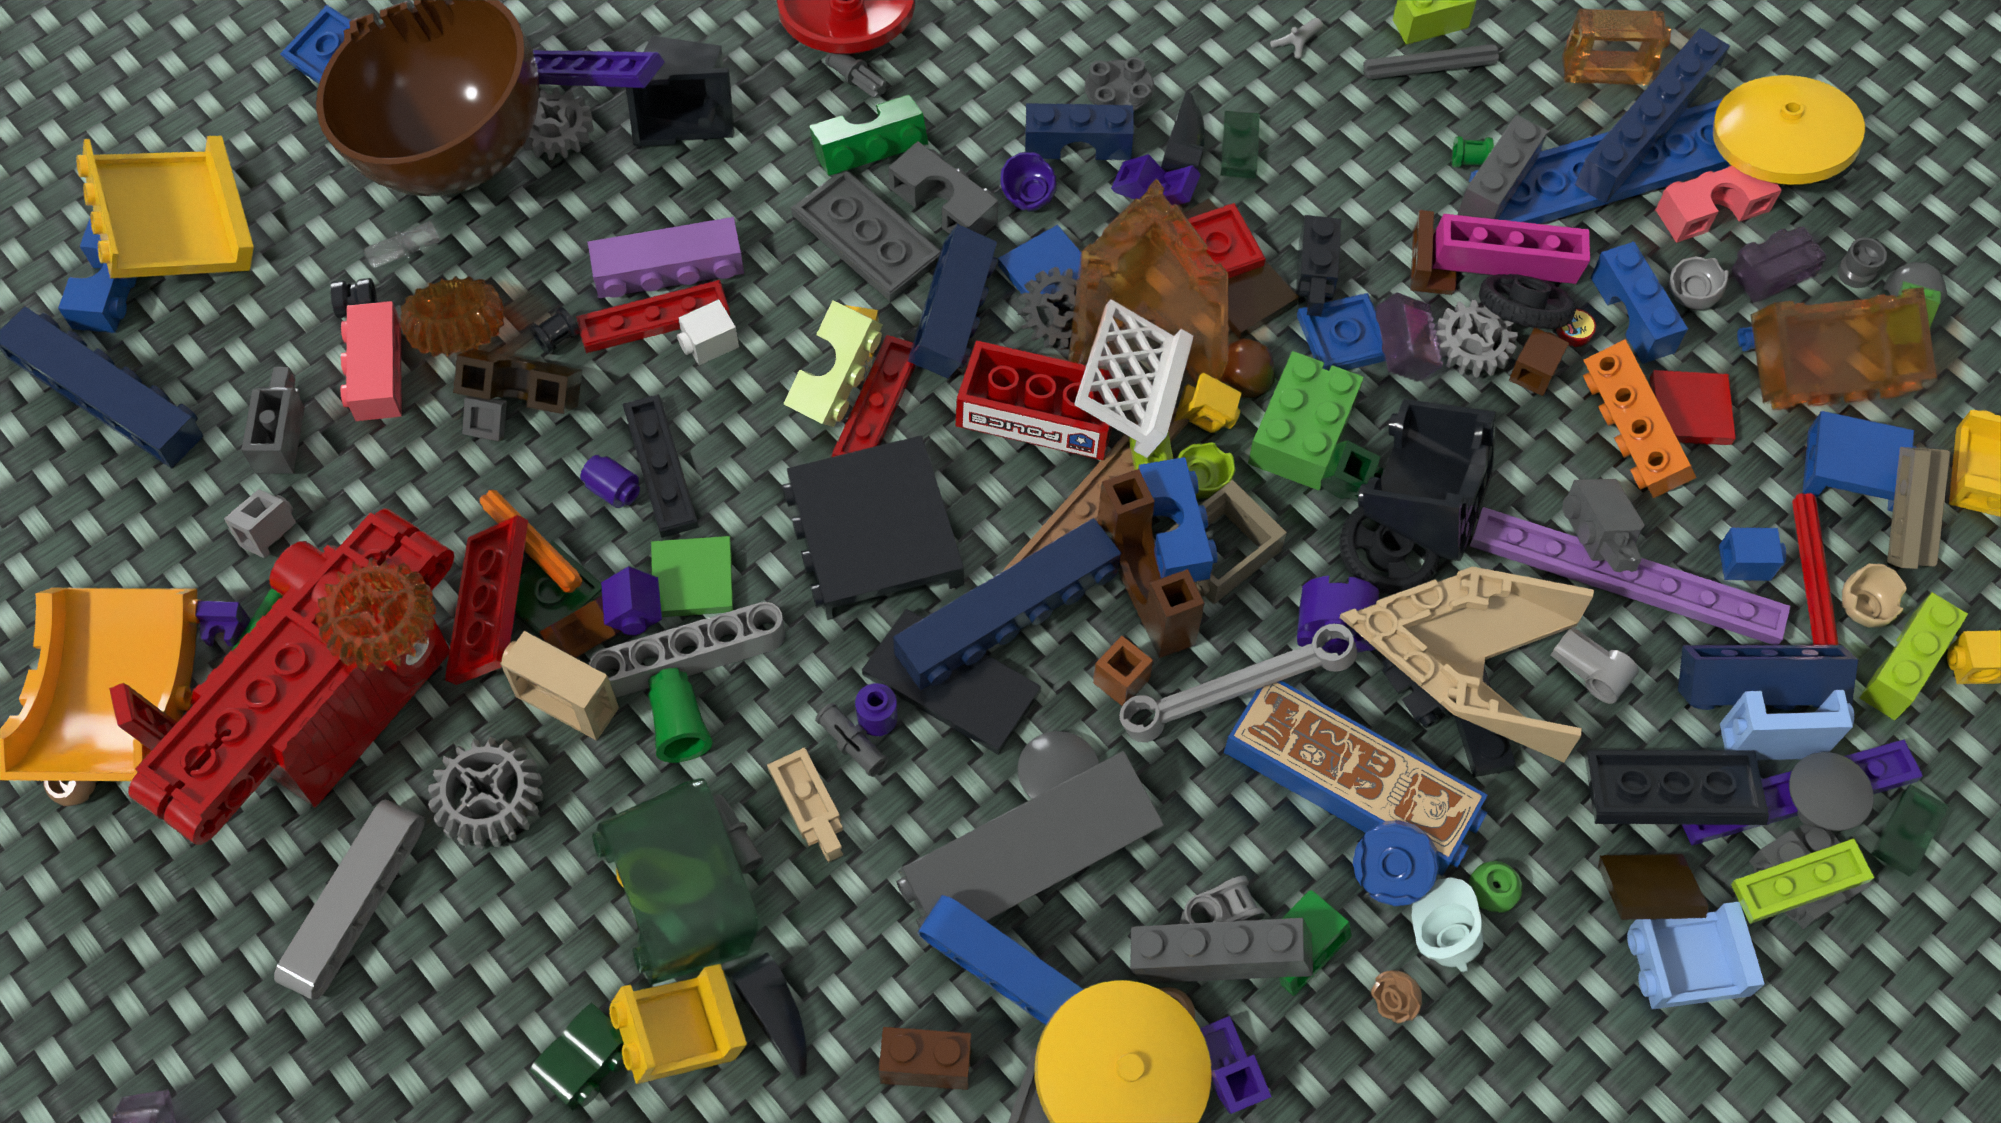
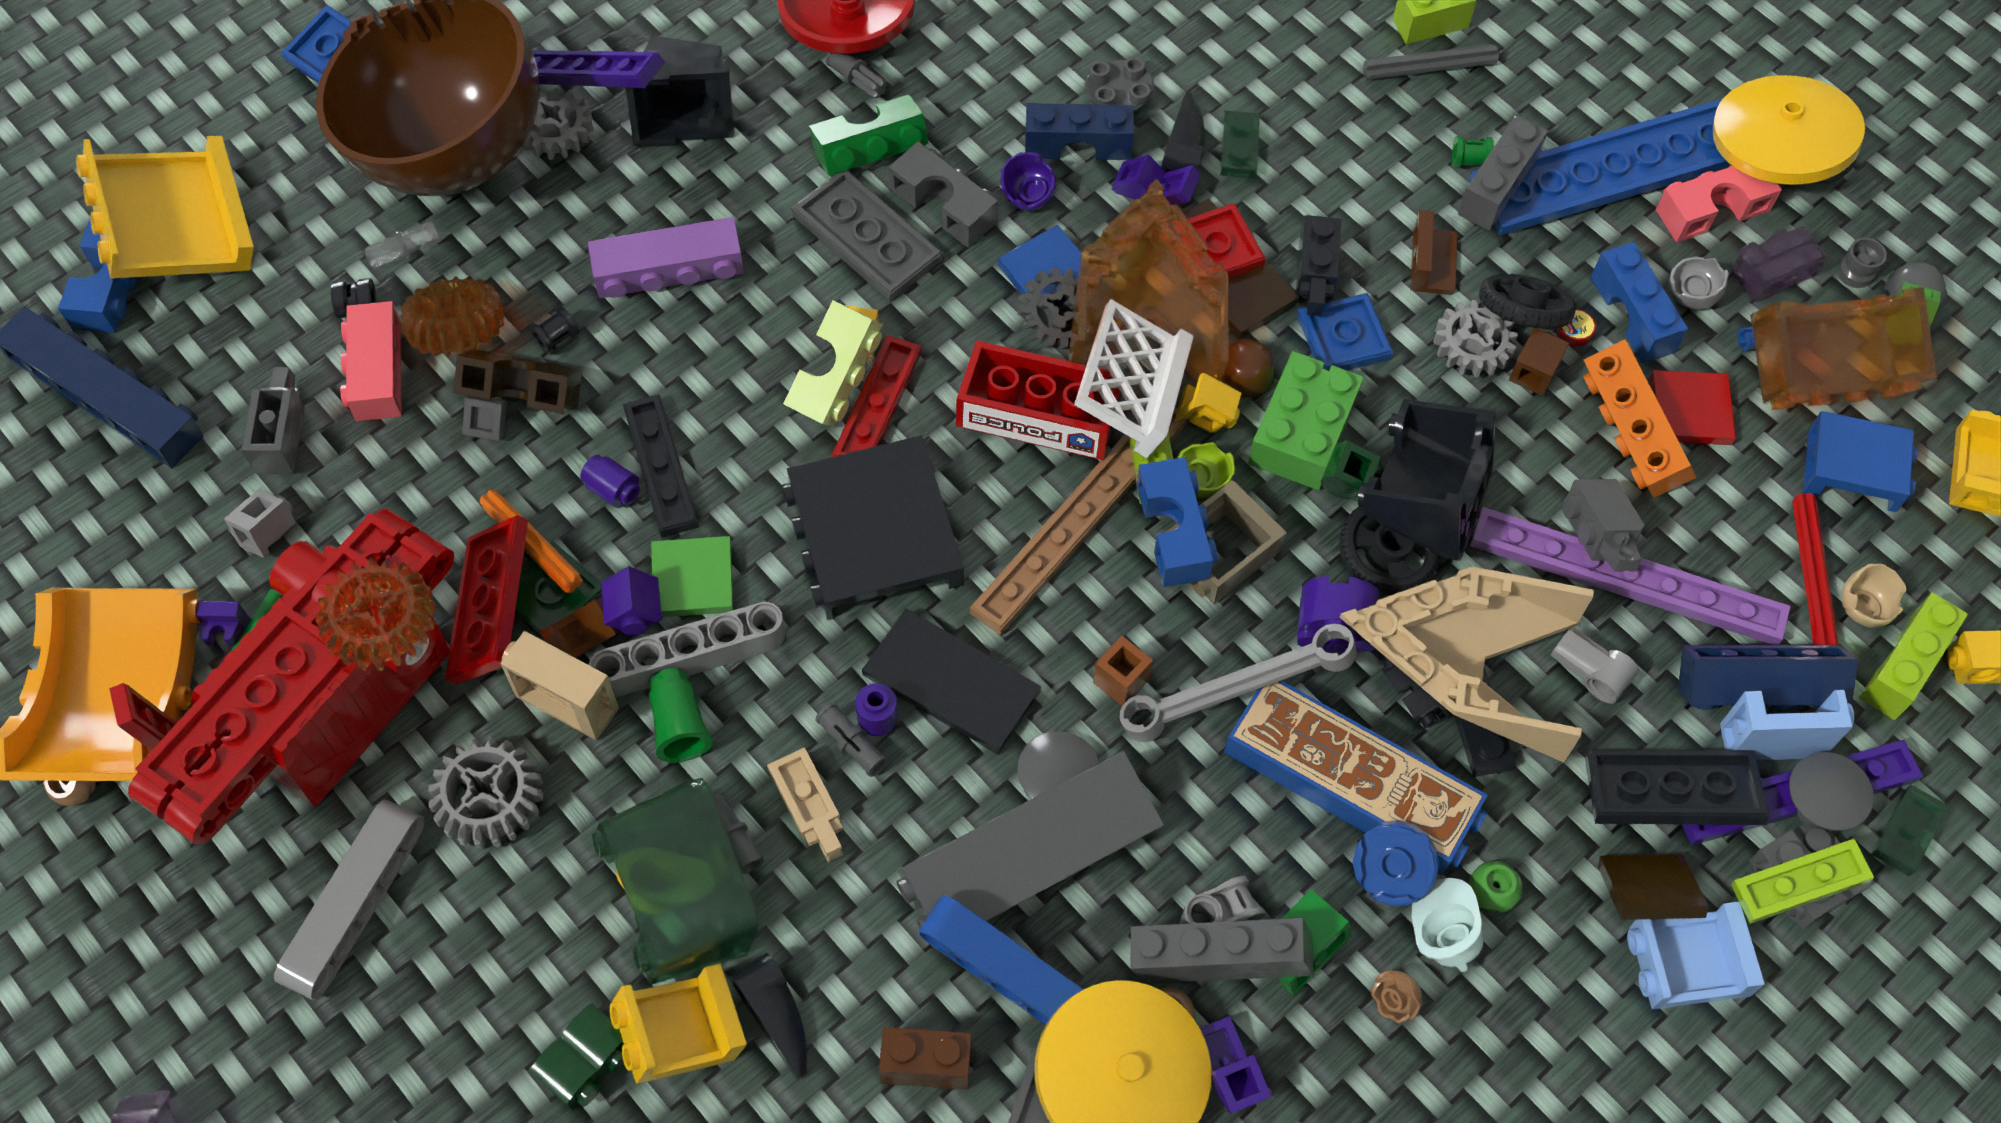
(645, 316): red tile -> none
(707, 332): white brick -> none
(953, 302): dark blue brick -> none
(1007, 604): dark blue brick -> none
(1166, 605): reddish brown arch -> none
(1299, 36): light grey bar -> none
(1408, 337): clear purple brick -> none
(1510, 248): dark pink brick -> none
(1615, 67): clear orange window -> none
(1652, 115): dark blue brick -> none
(1752, 554): blue brick -> none
(1918, 507): dark tan panel -> none

